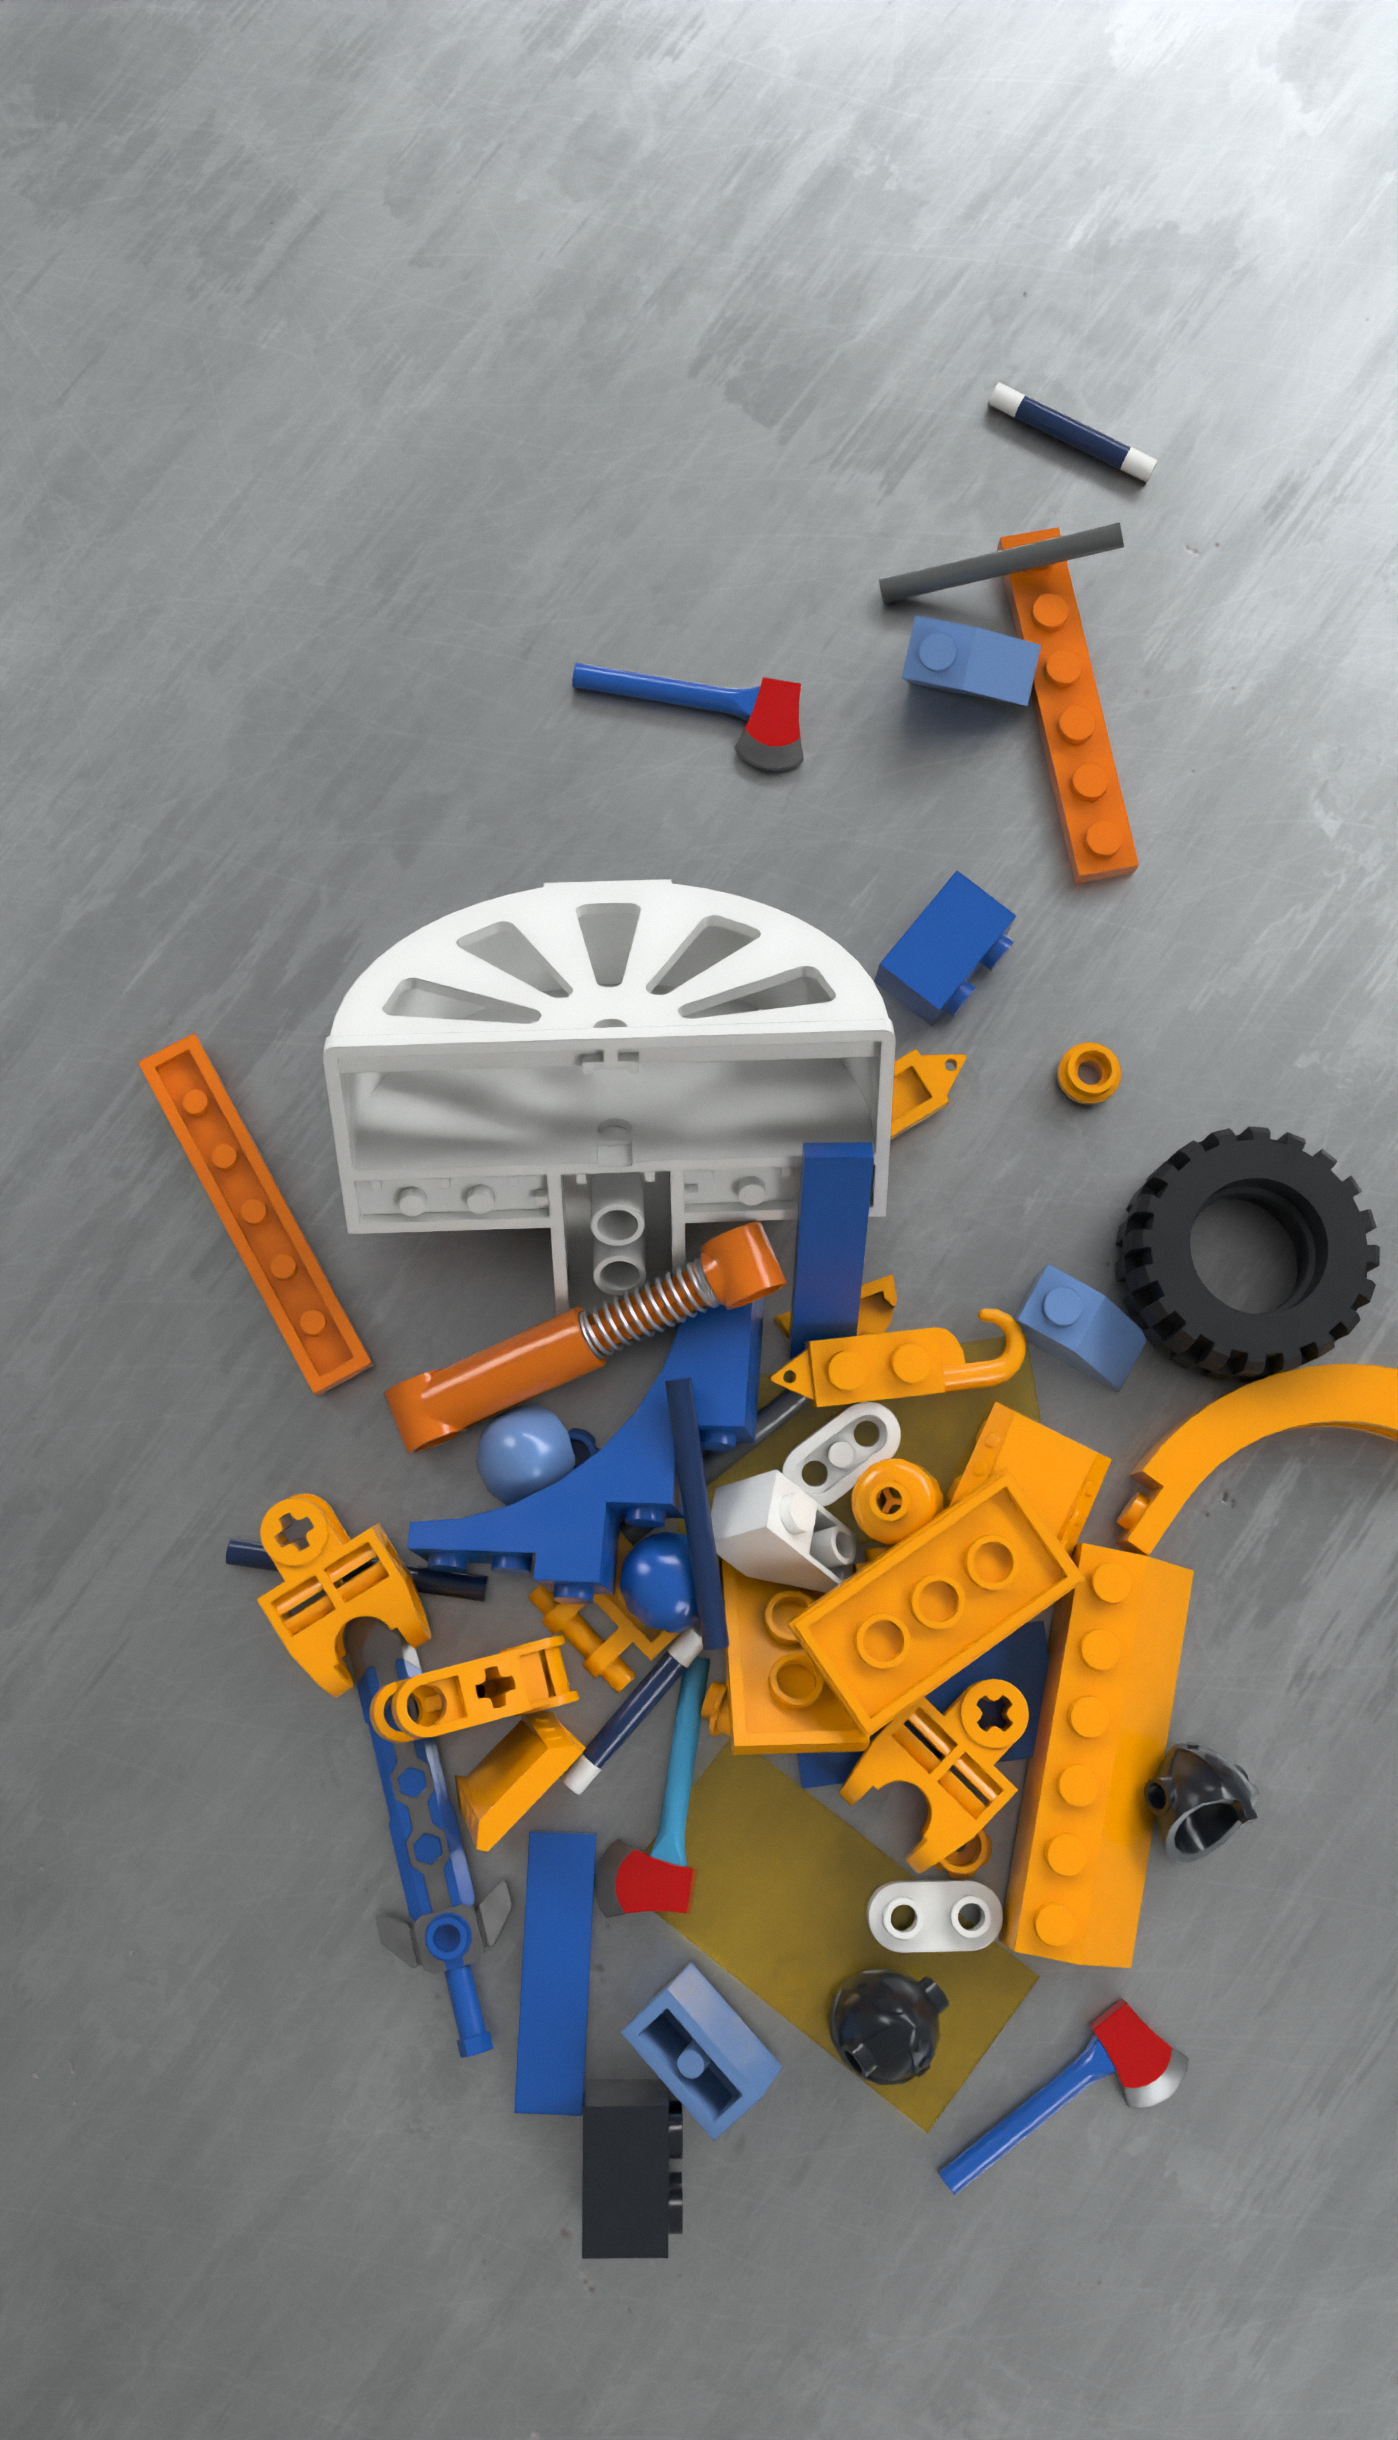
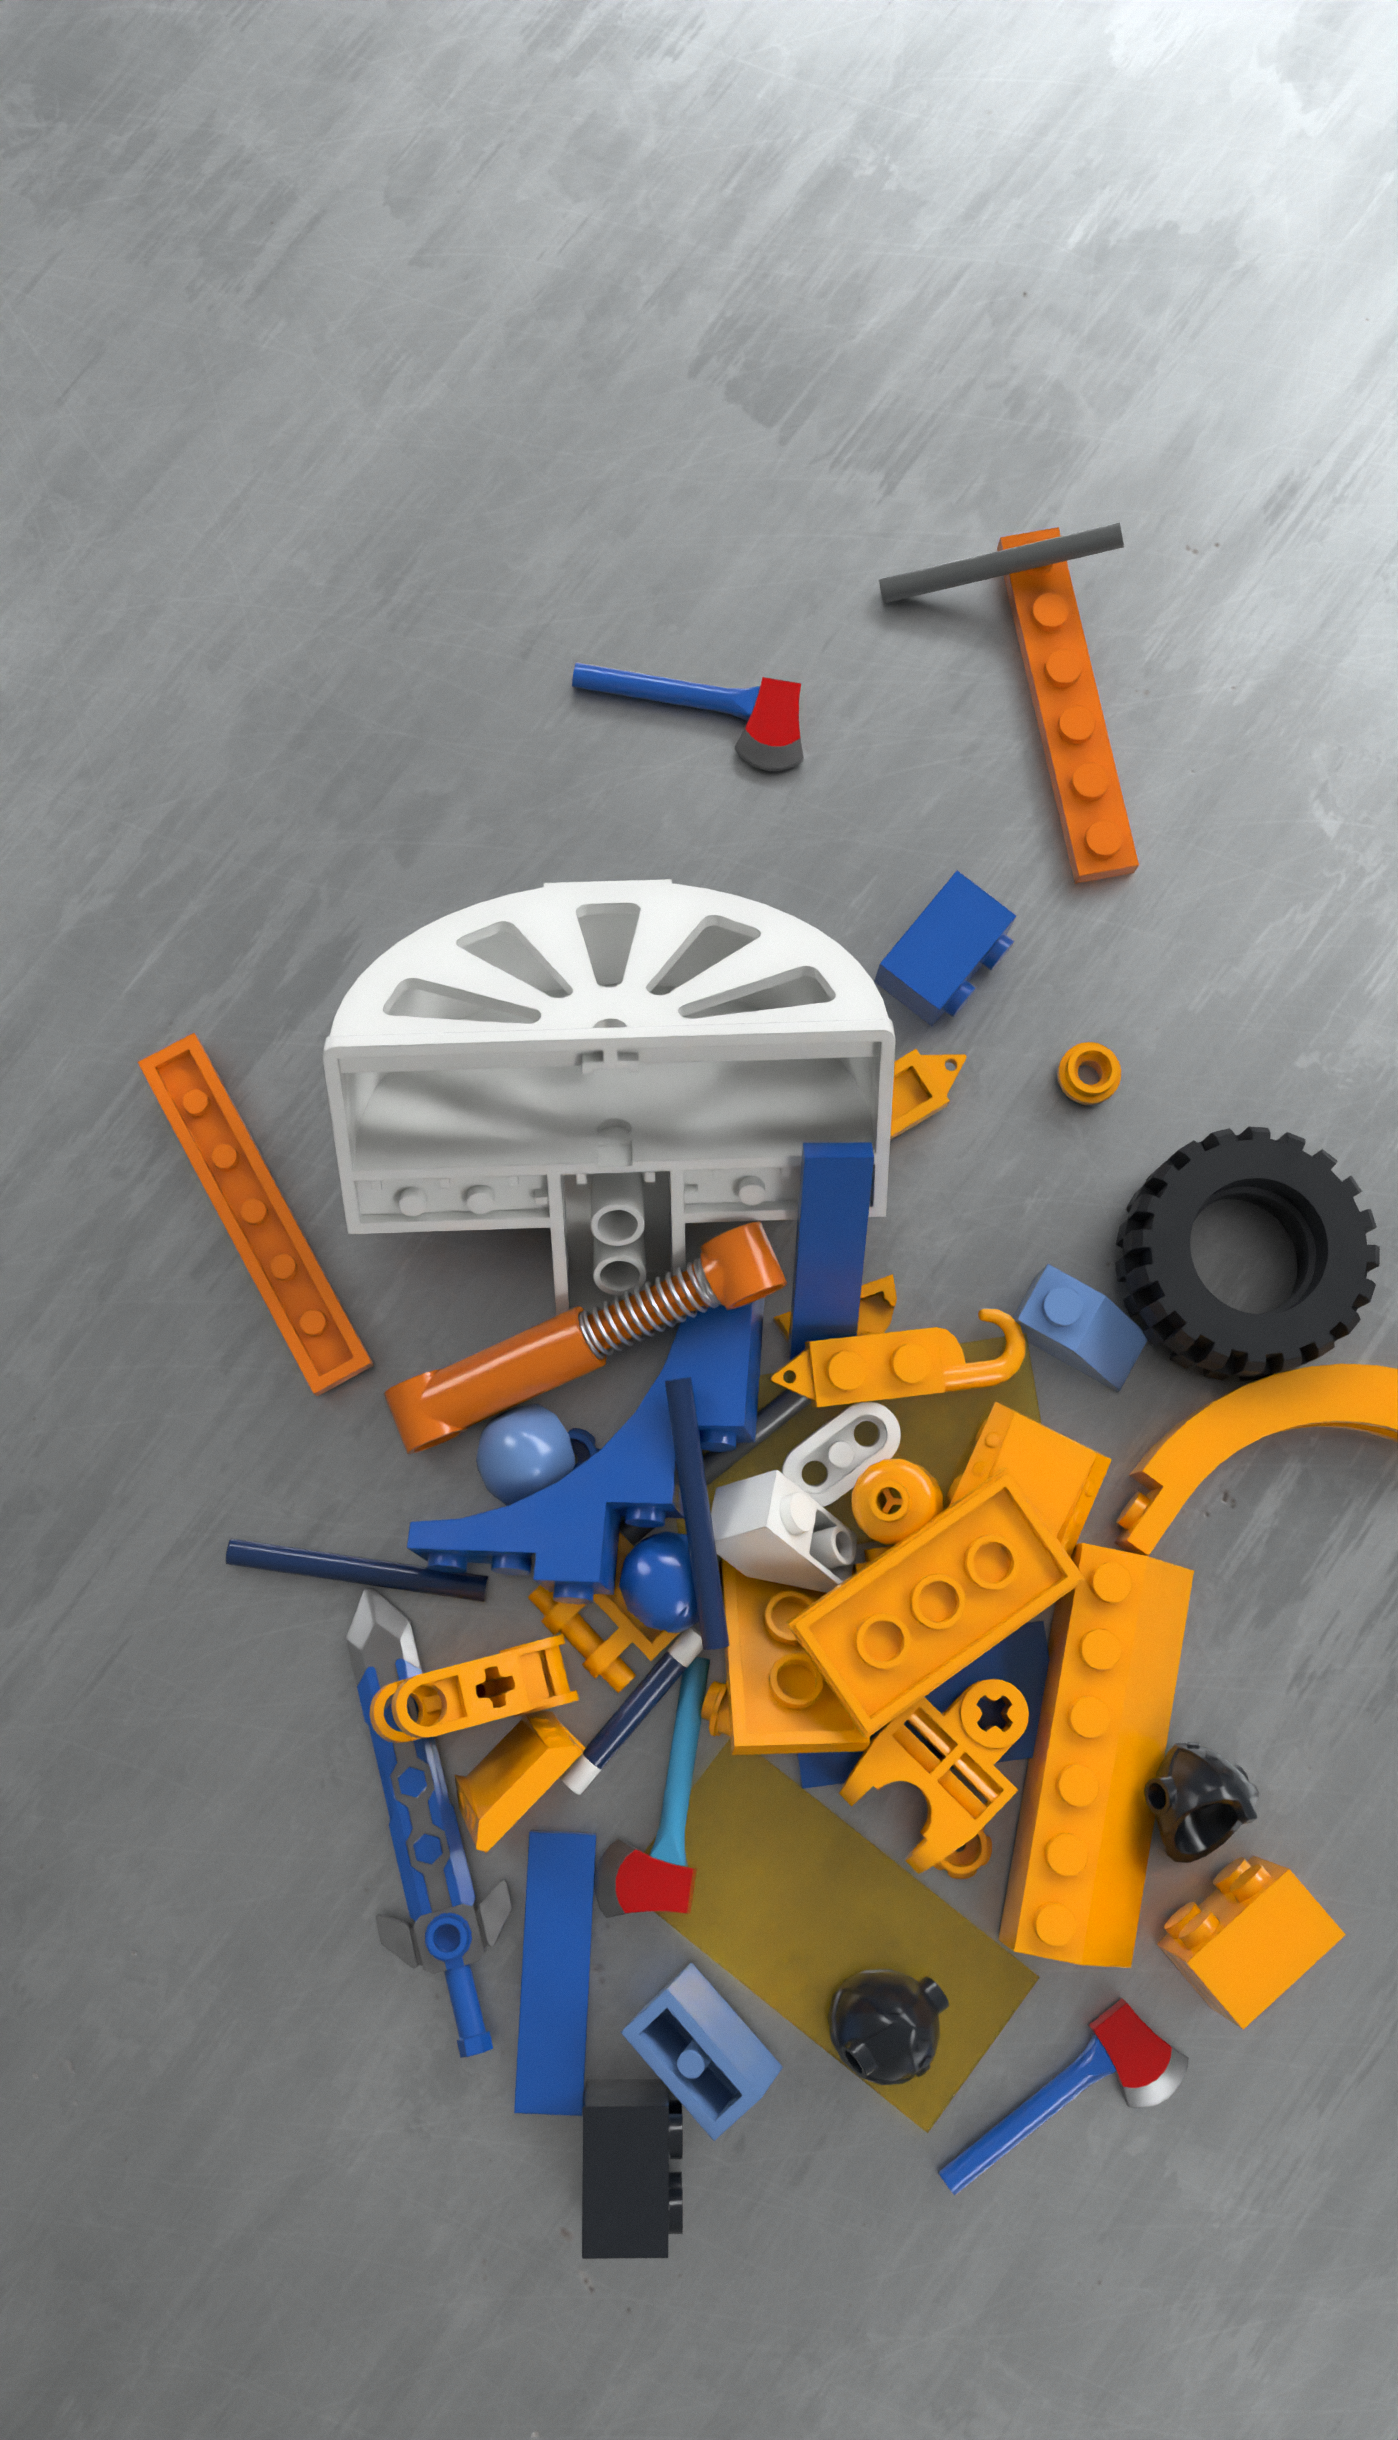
(317, 1630): light orange piece -> none
(935, 1915): white plate -> none
(970, 661): medium blue slope -> none
(1072, 432): dark blue bar -> none
(1249, 1938): none -> light orange brick

